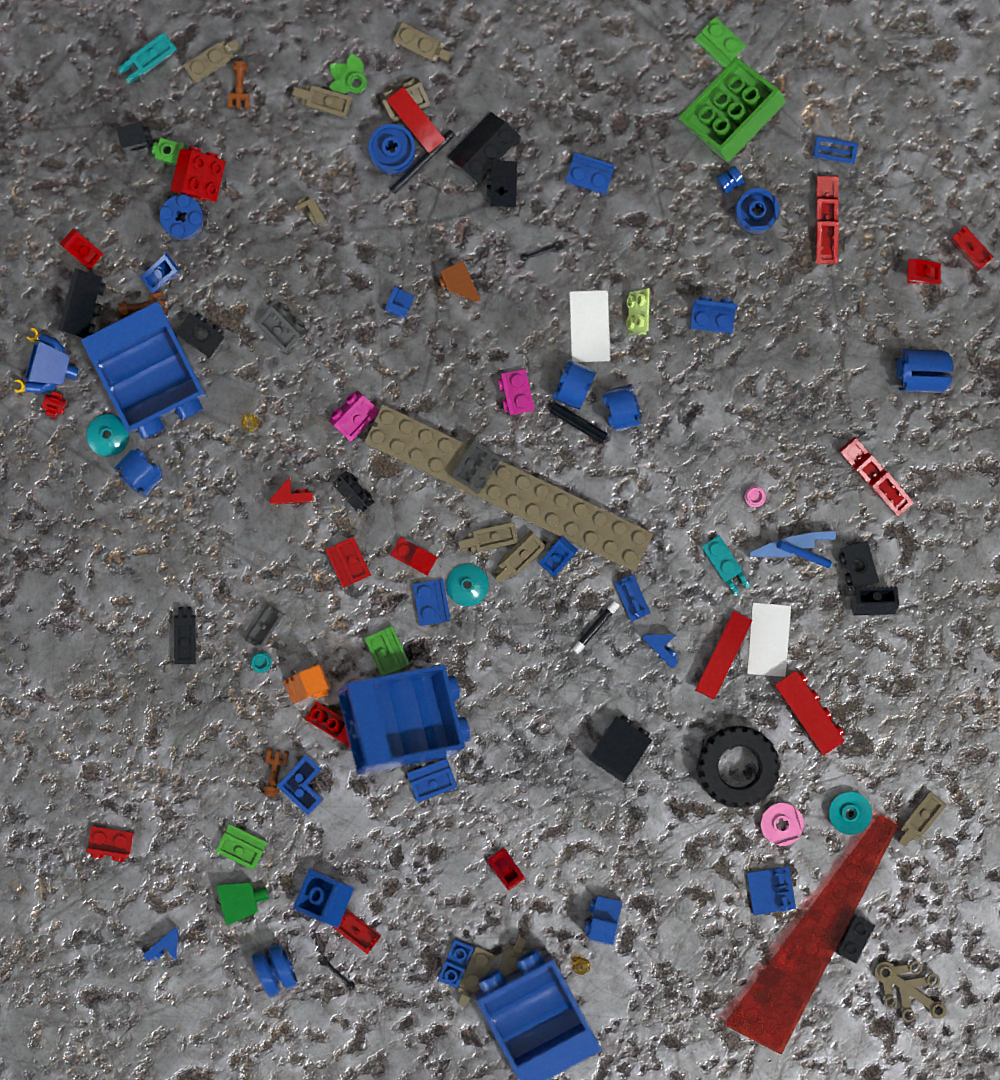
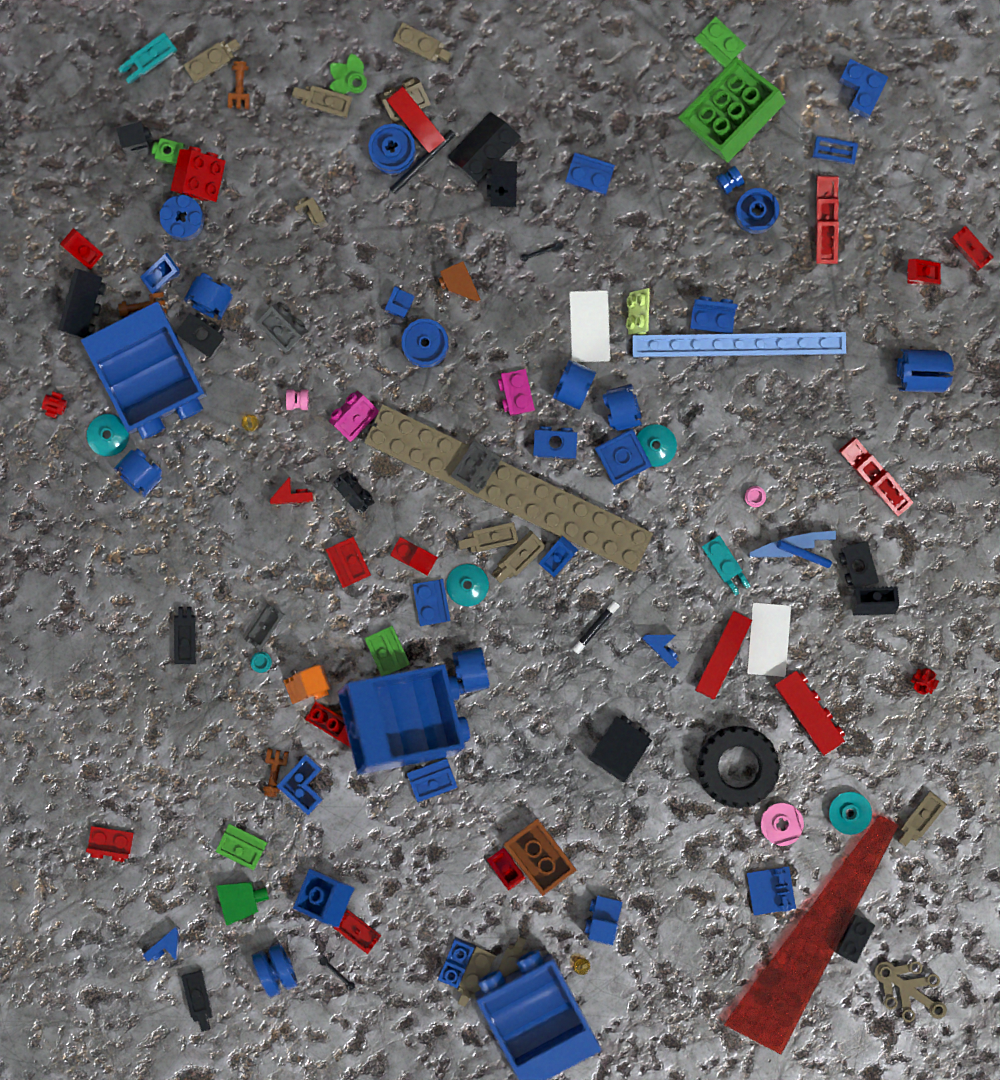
(46, 365): torso -> none
(198, 998): none -> black hinge
(209, 296): none -> blue brick
(302, 399): none -> bright pink wheel
(429, 331): none -> blue wheel
(471, 670): none -> blue brick
(539, 857): none -> dark orange brick
(565, 451): none -> blue brick
(578, 422): black axle -> none
(623, 457): none -> blue plate
(632, 598): blue hinge -> none
(667, 441): none -> teal dish
(739, 344): none -> light blue plate
(867, 83): none -> blue brick
(924, 681): none -> red gear

